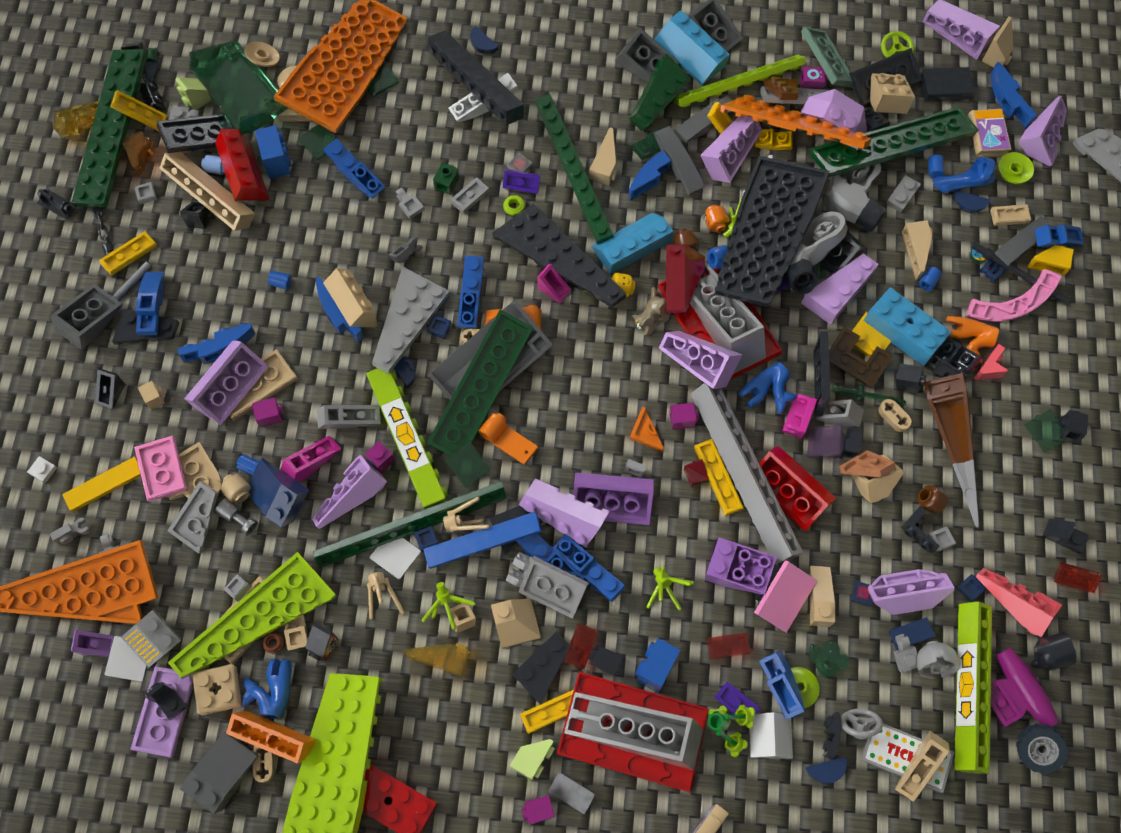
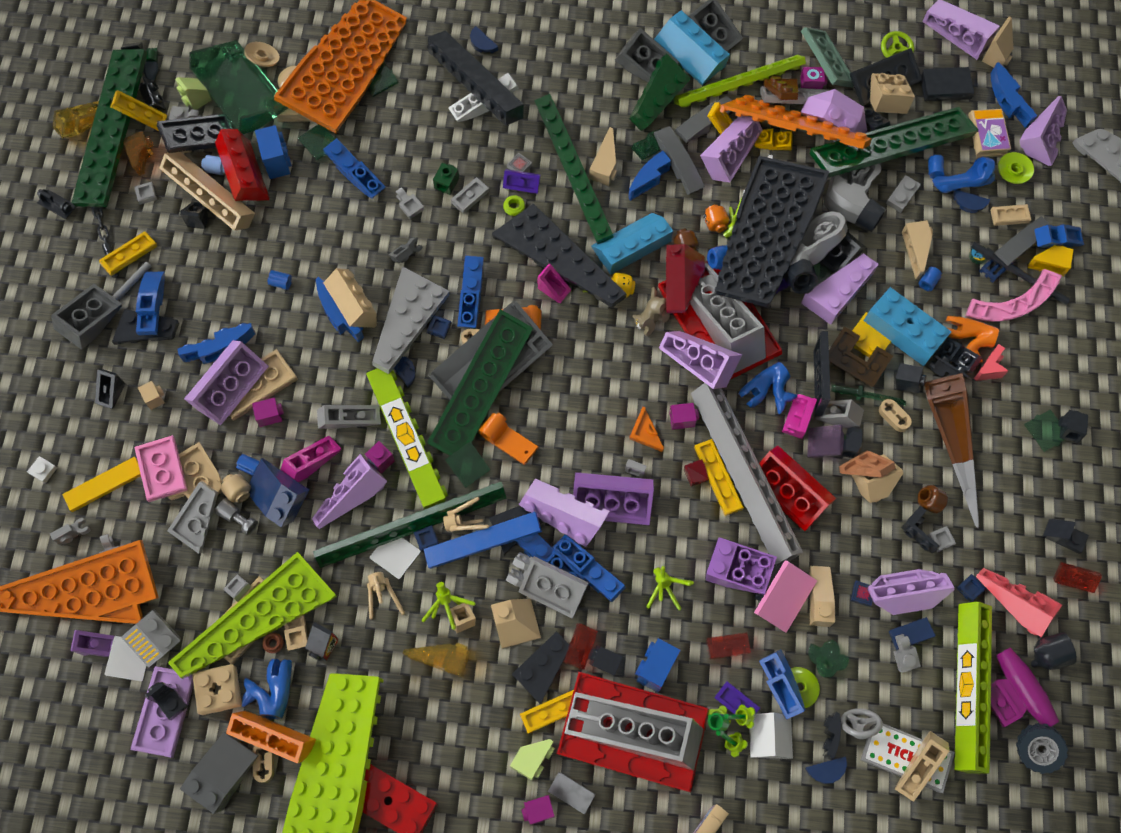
(937, 659): light grey cylinder -> none

